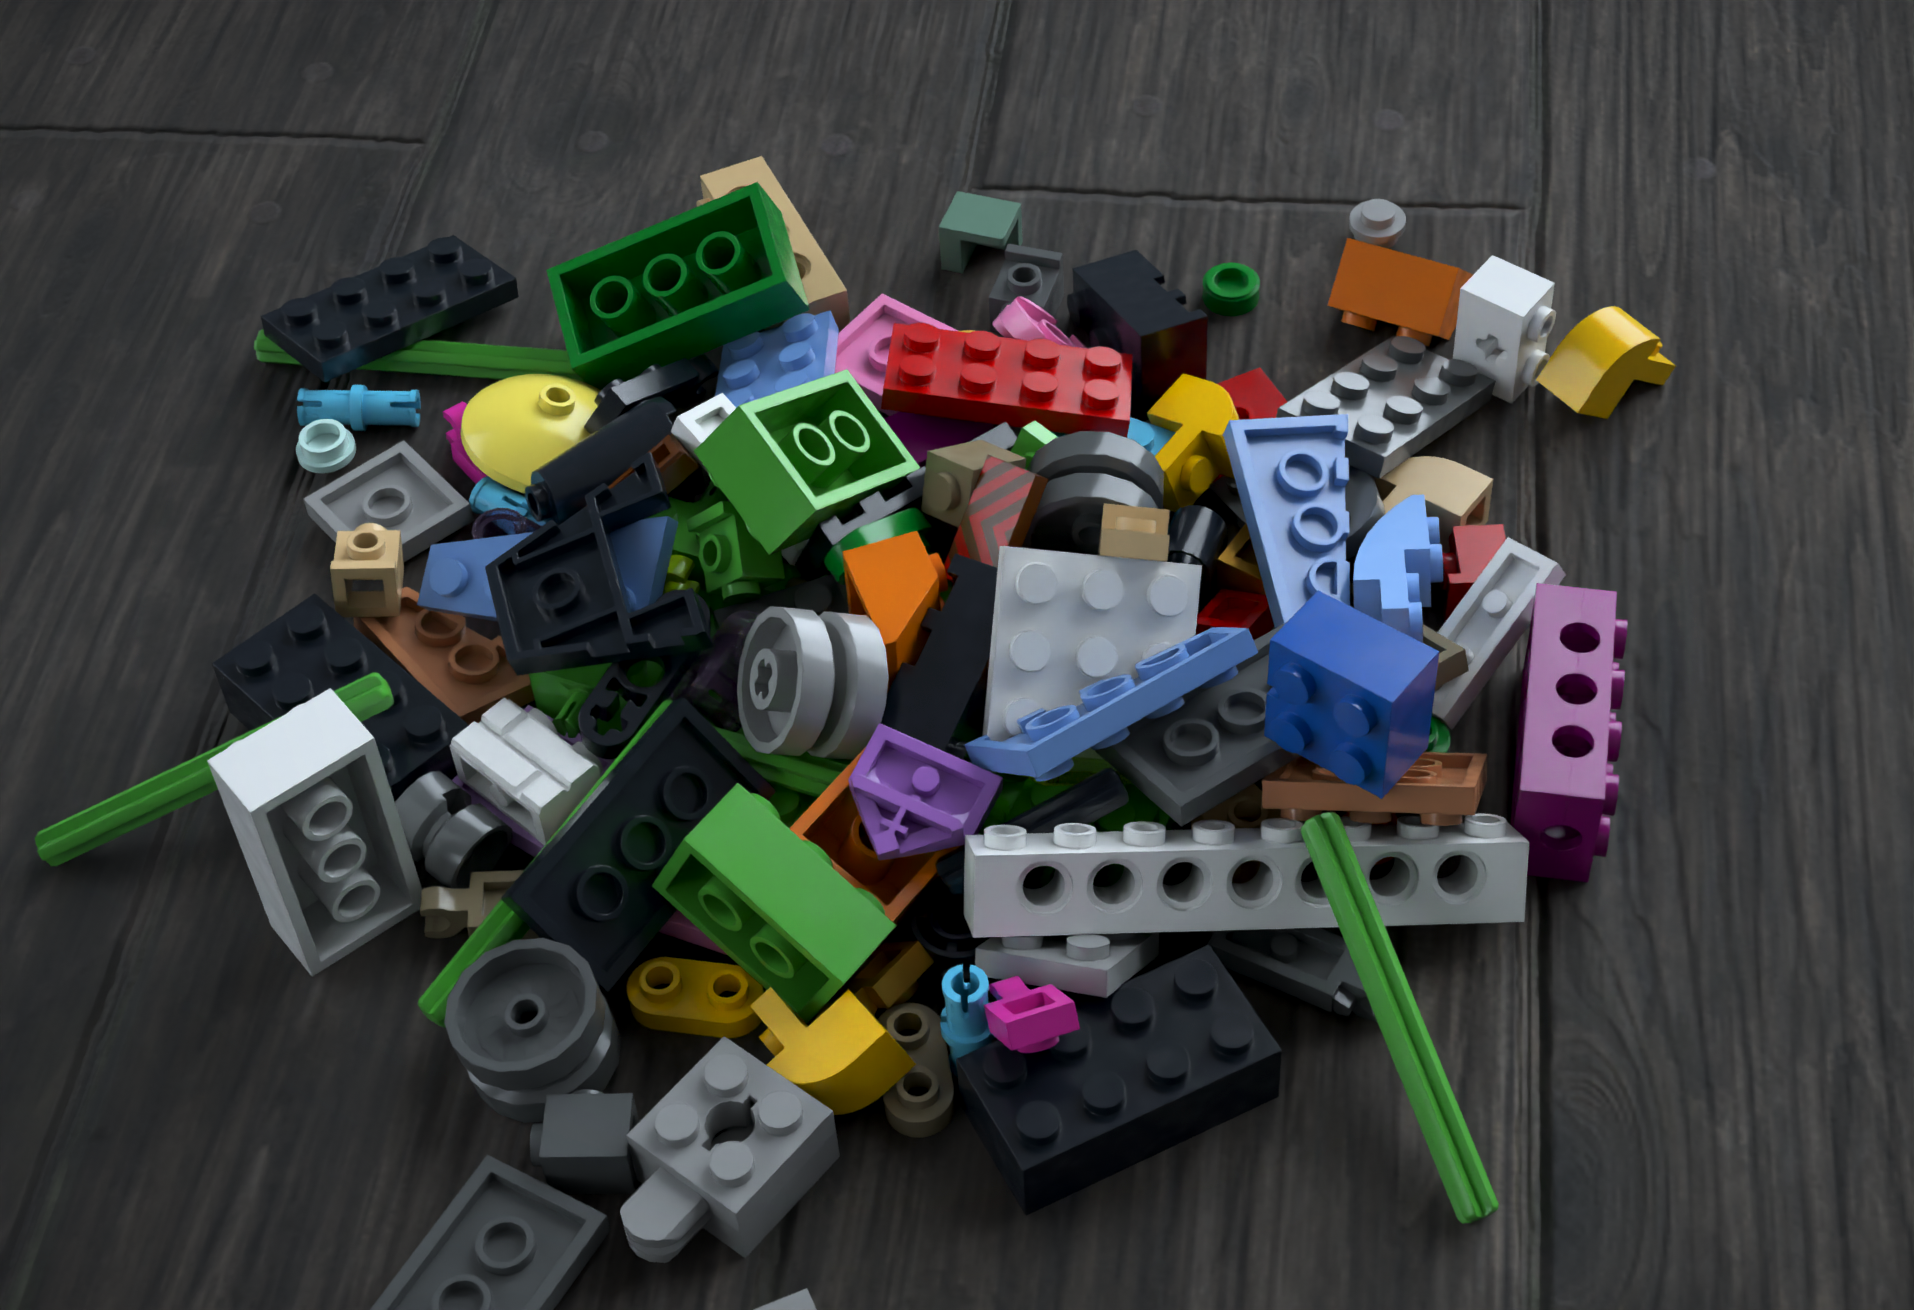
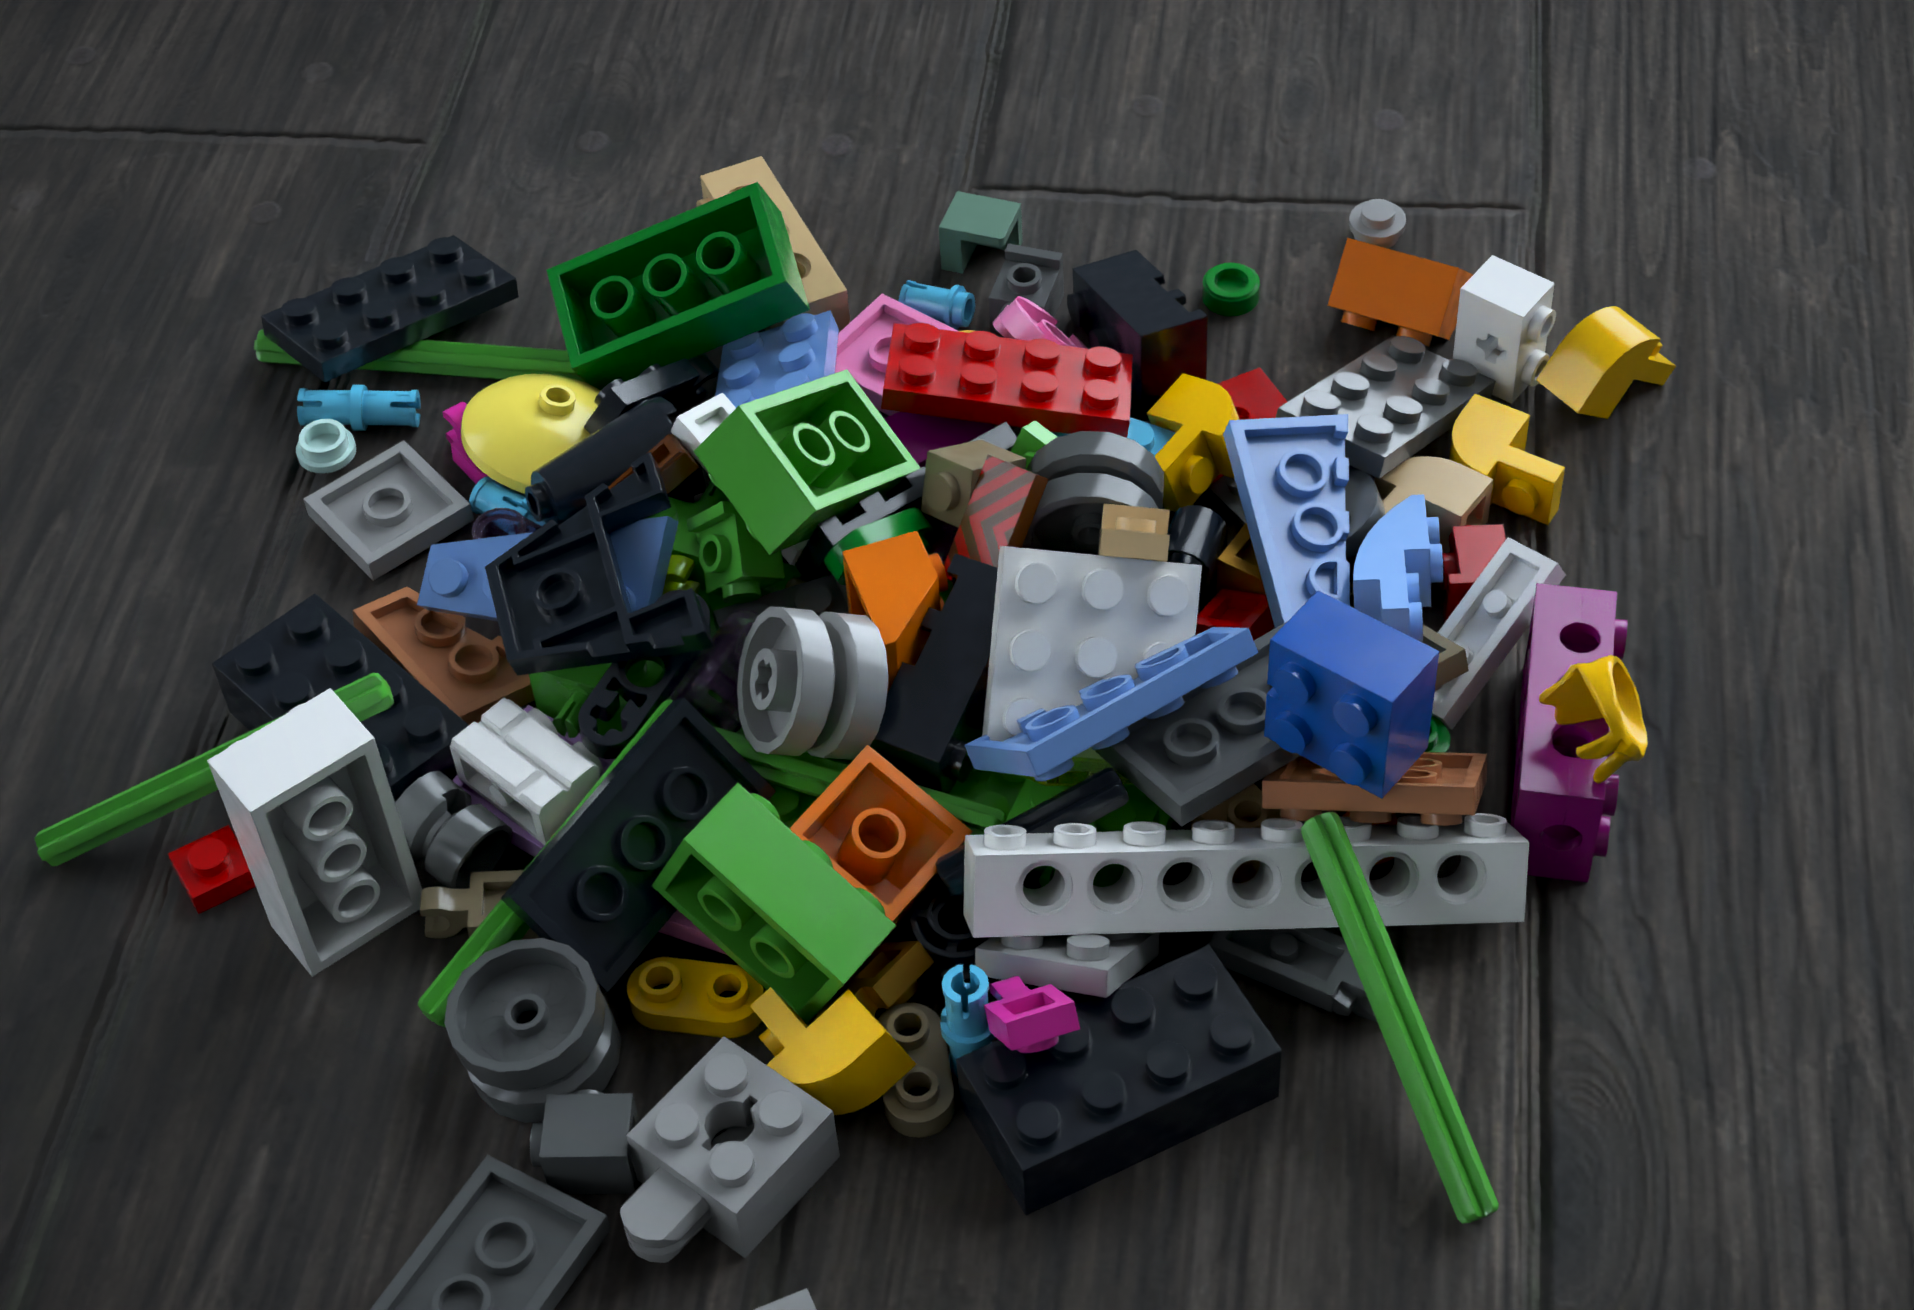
(212, 869): none -> red plate
(368, 554): tan brick -> none
(918, 795): medium lavender slope -> none
(950, 306): none -> medium azure pin
(1493, 442): none -> yellow brick
(1605, 692): none -> yellow piece

